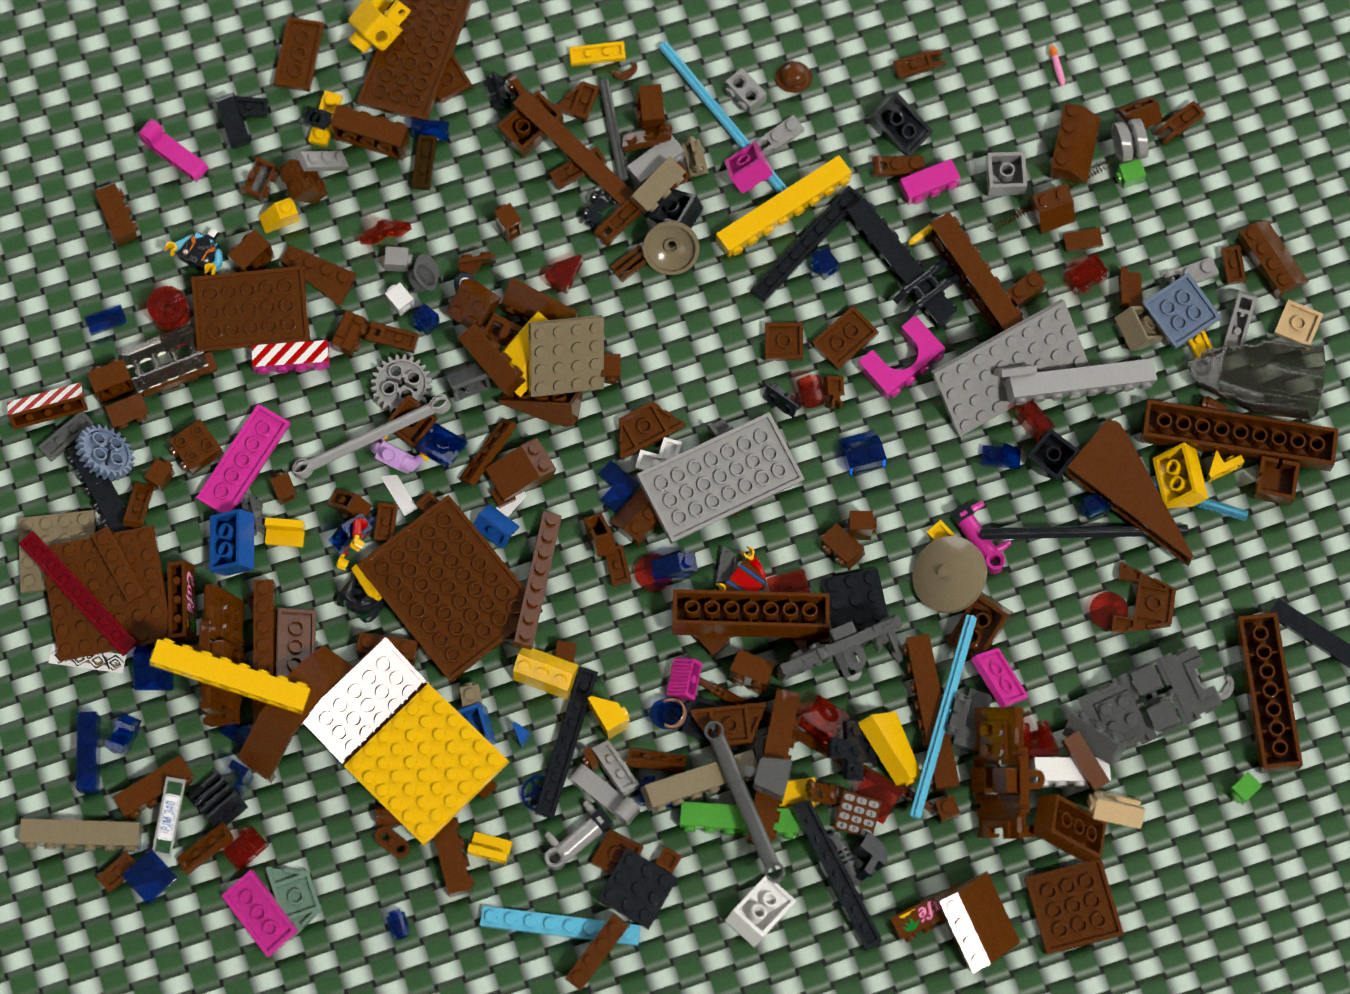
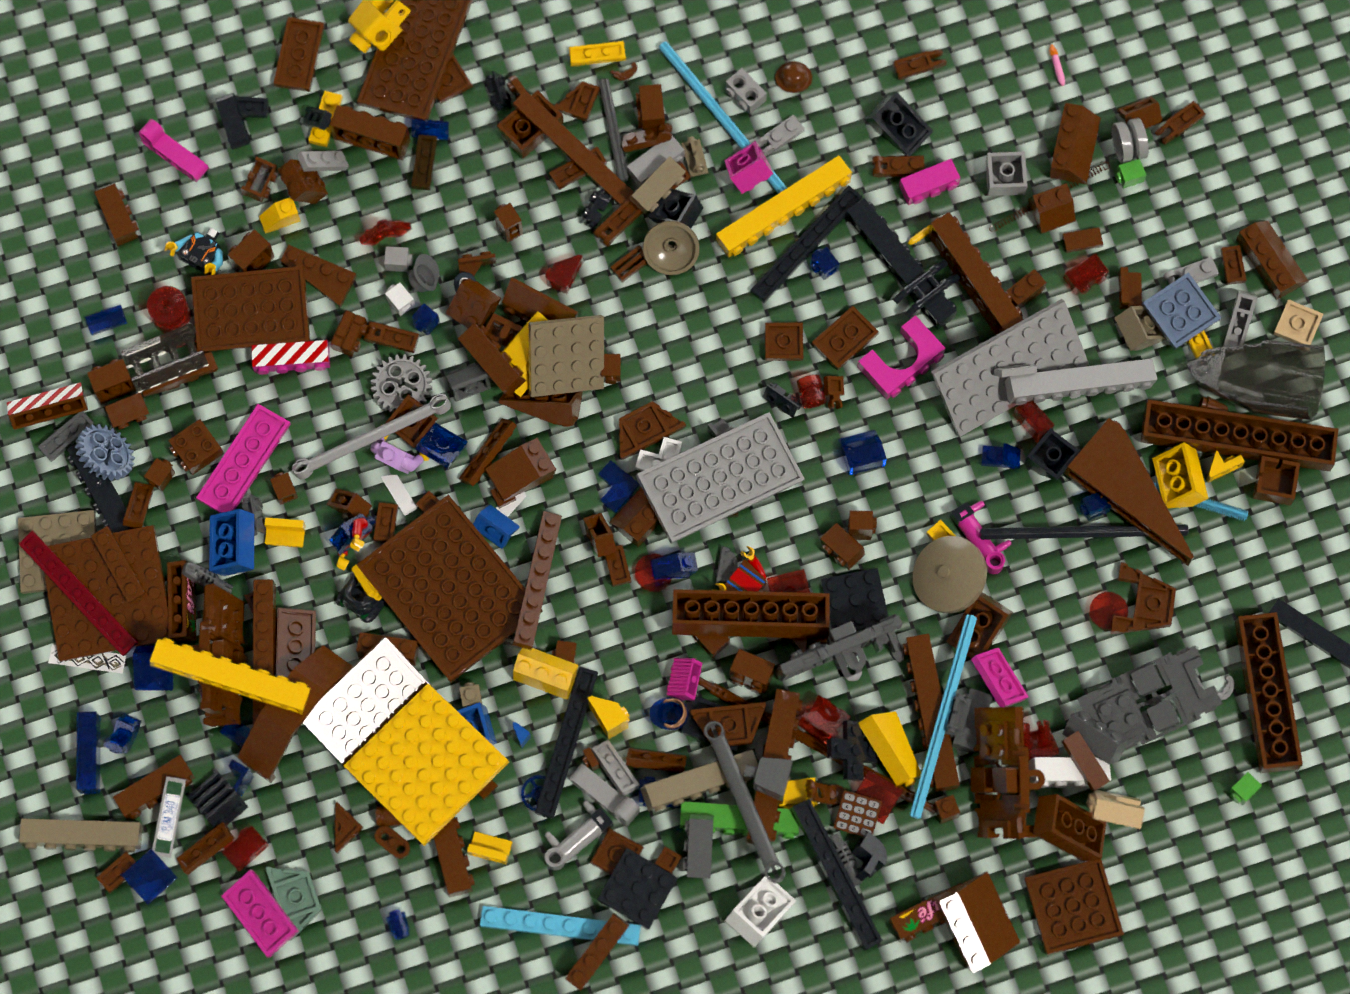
(204, 577): none -> dark grey hinge
(345, 827): none -> reddish brown tile
(699, 846): none -> dark grey brick

